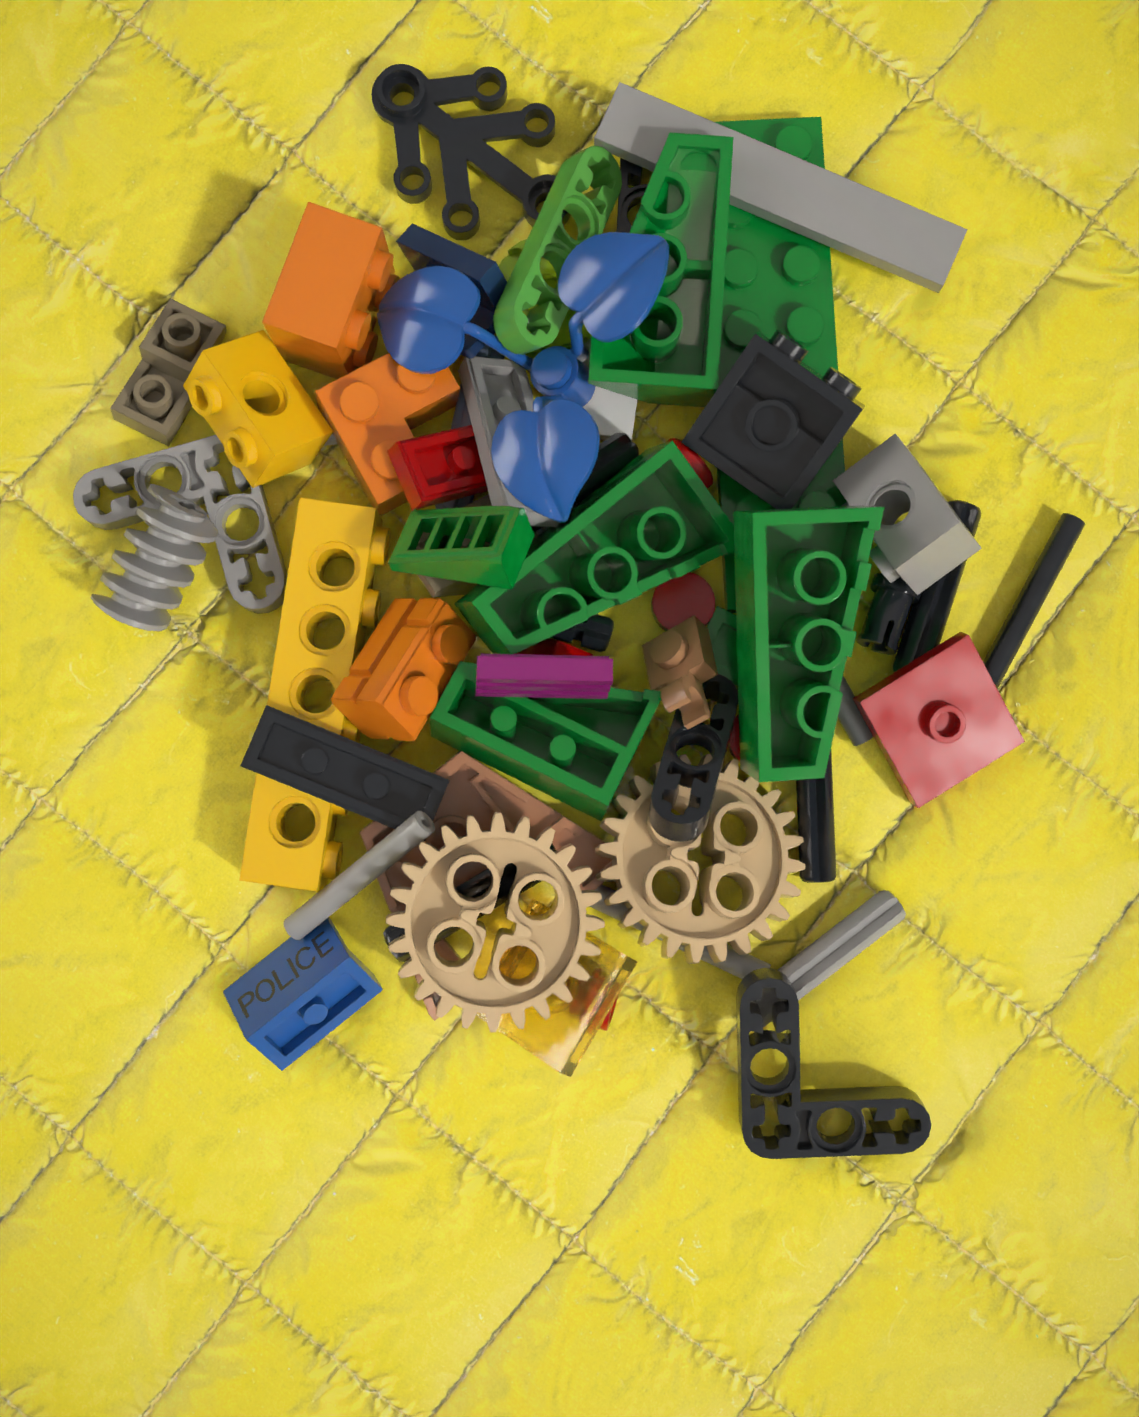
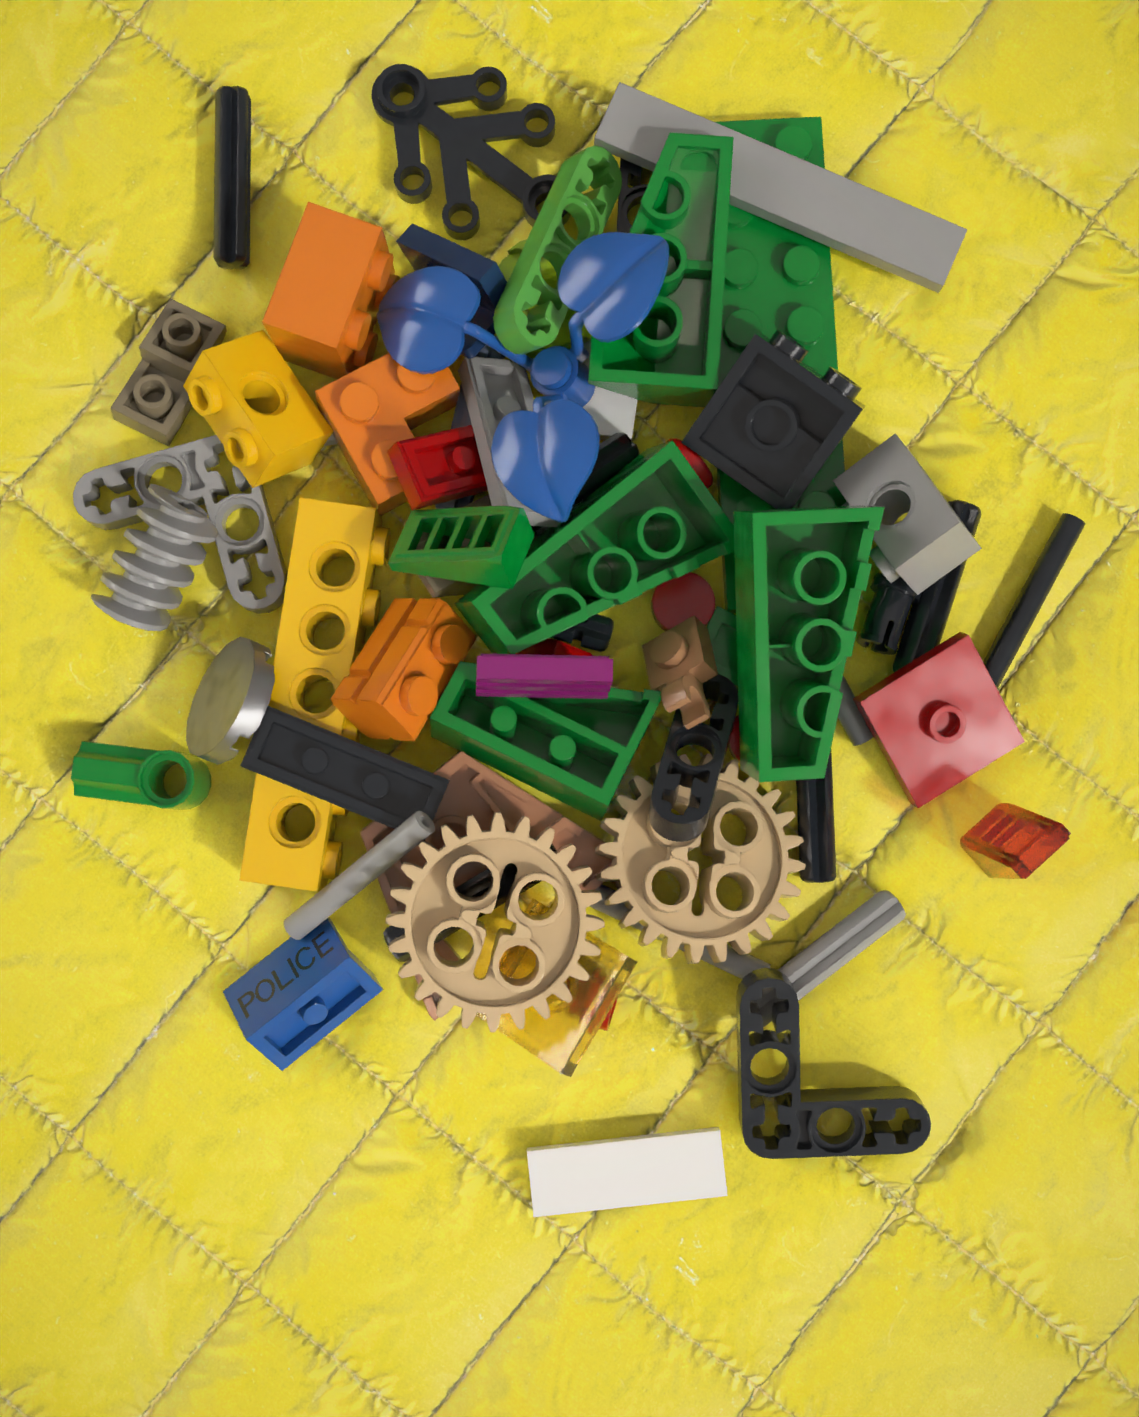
(137, 775): none -> green piece
(230, 700): none -> tile
(232, 177): none -> black axle
(626, 1171): none -> white tile
(1013, 841): none -> clear red slope

